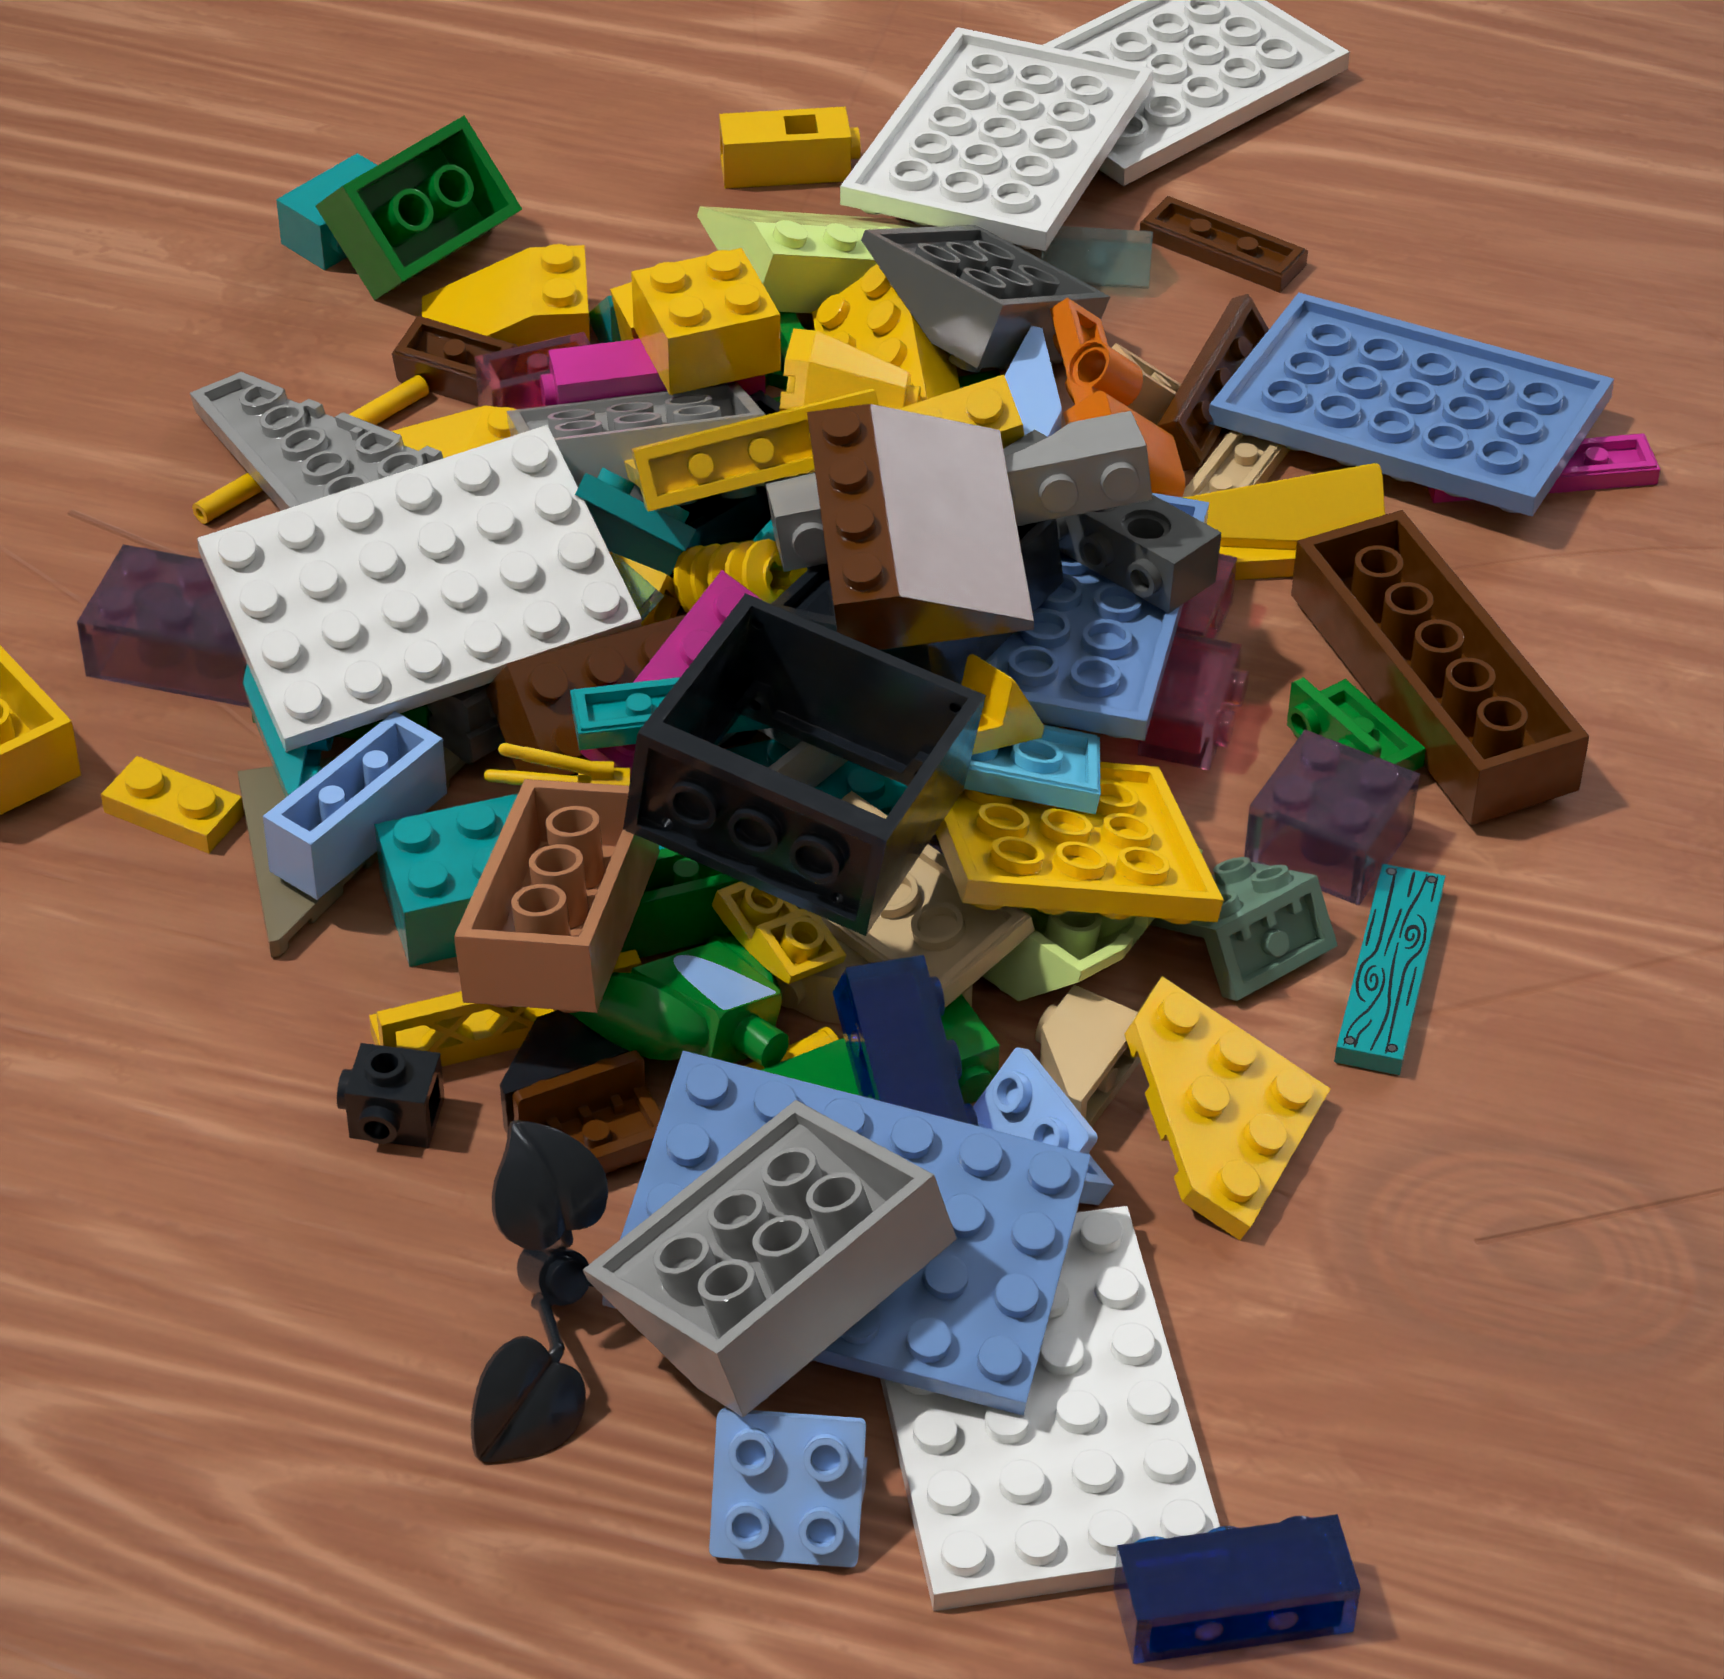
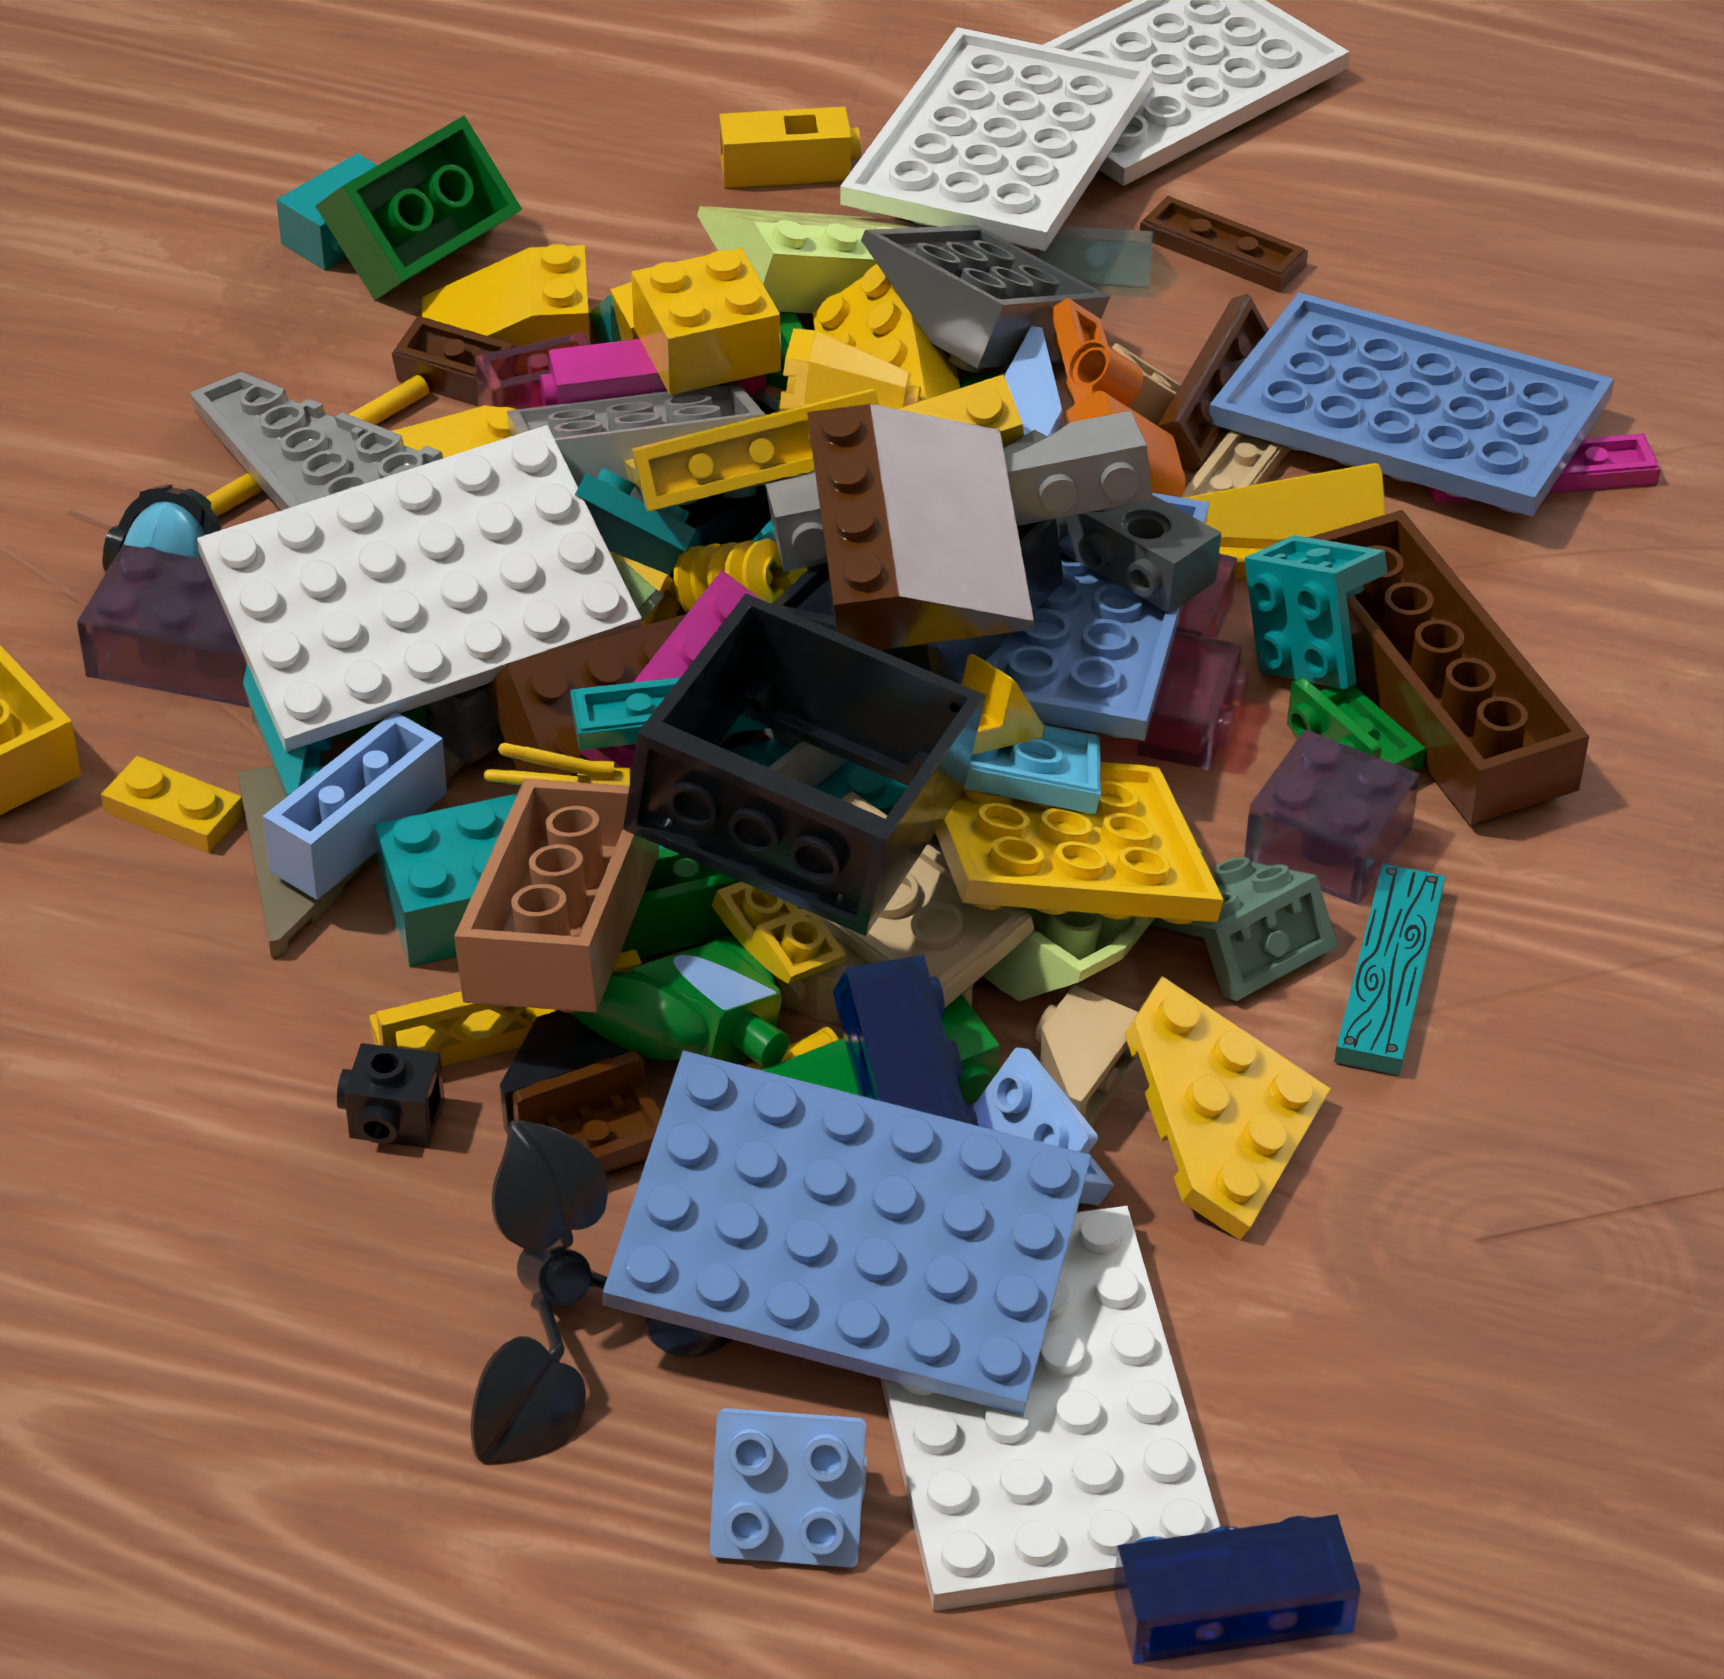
(164, 526): none -> cap
(774, 1254): light grey slope -> none
(1302, 607): none -> teal bracket

